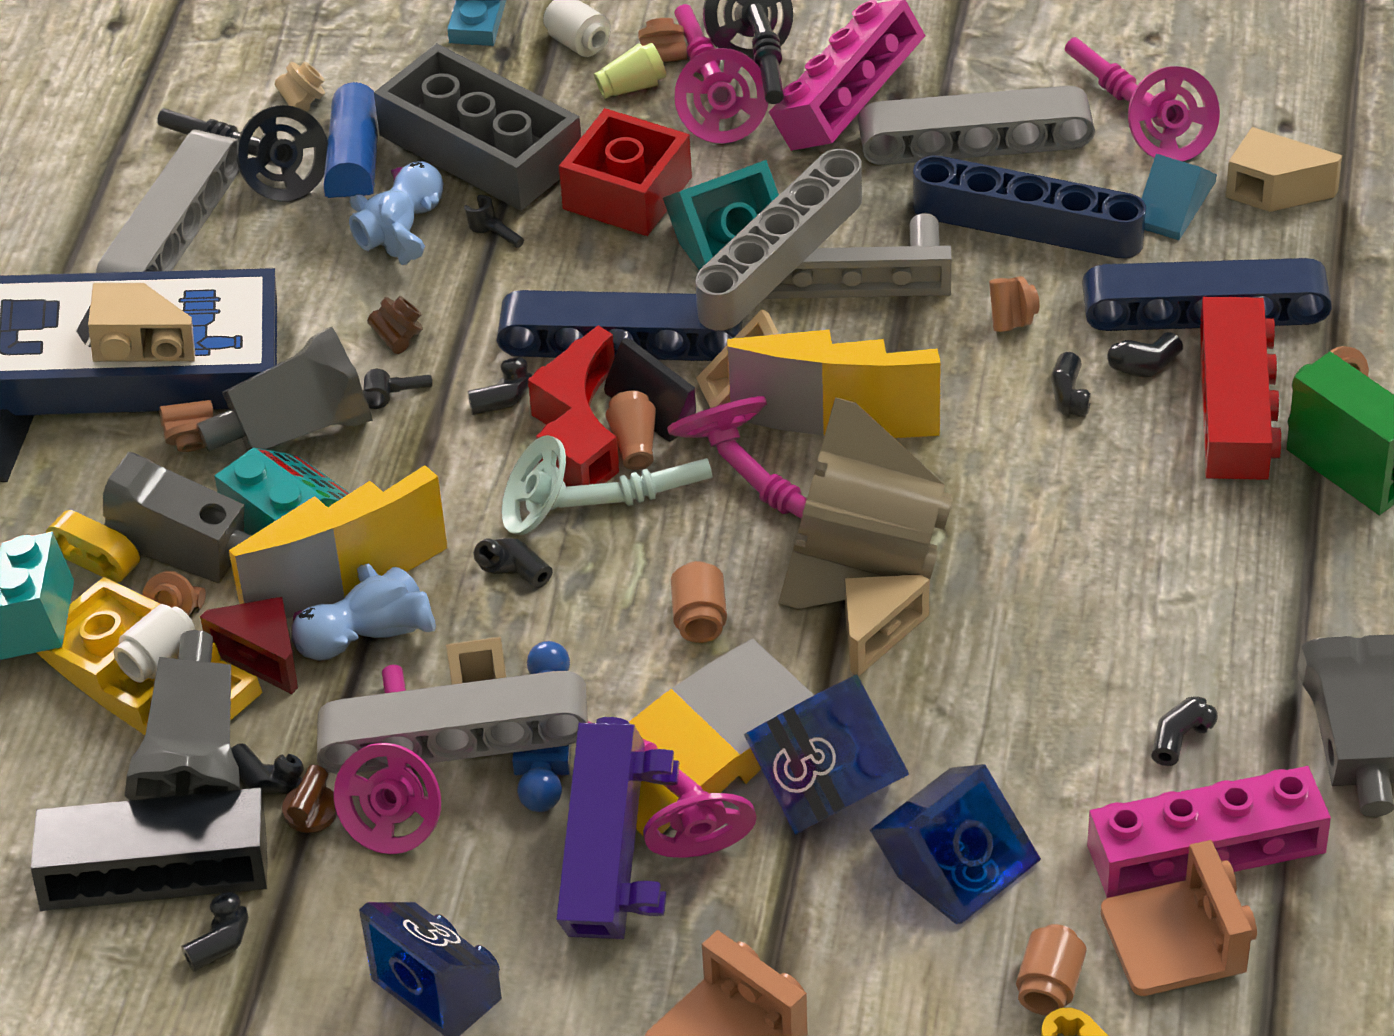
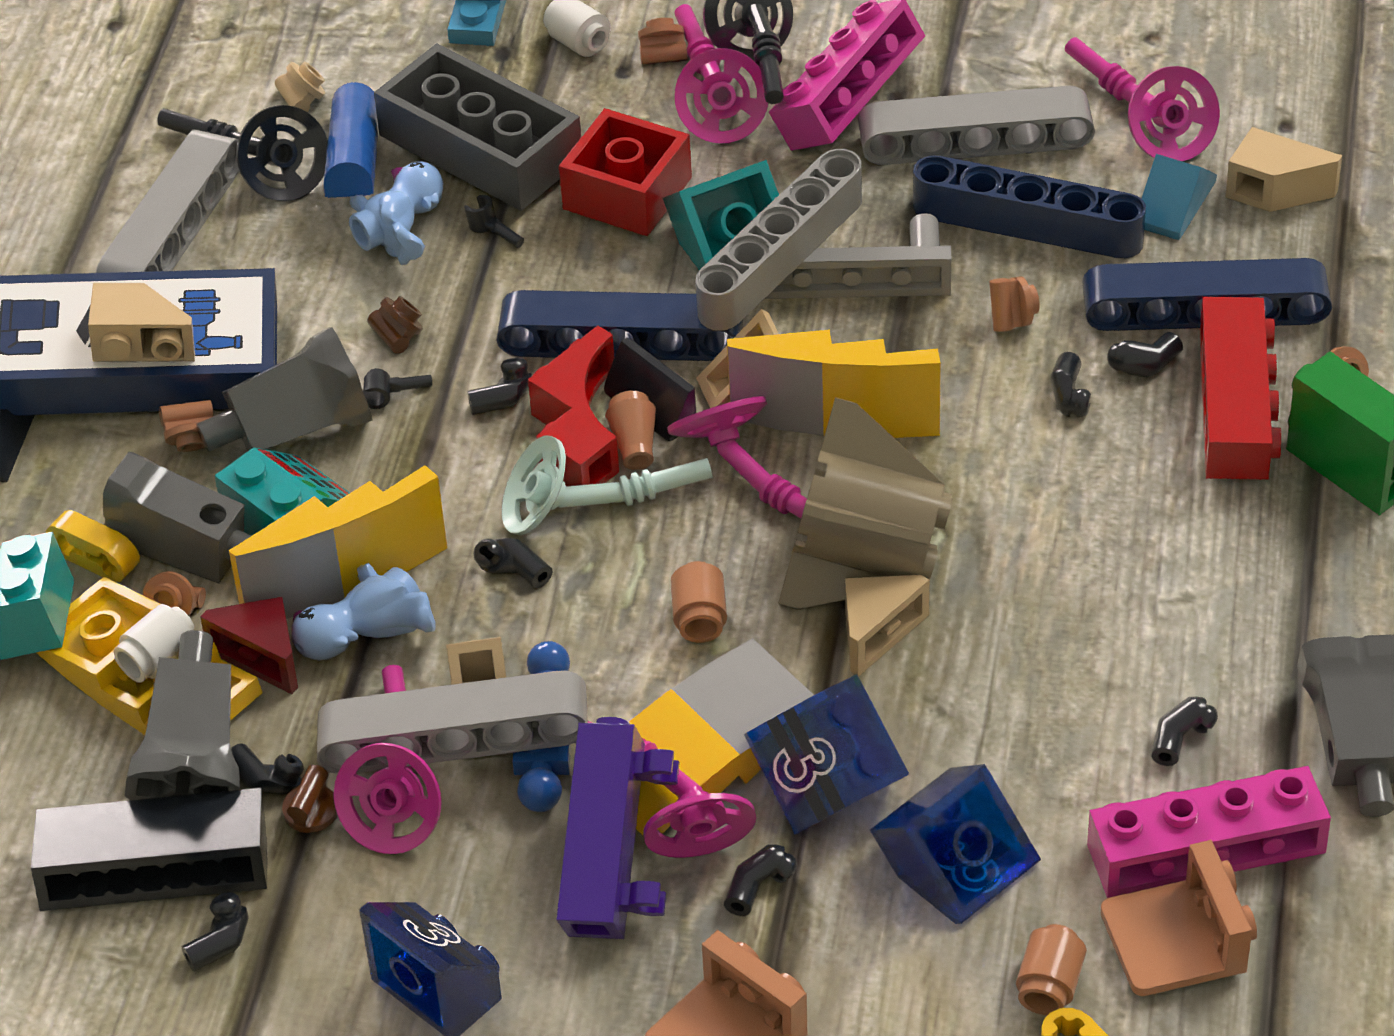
(631, 72): yellowish green cone -> none
(752, 872): none -> black arm

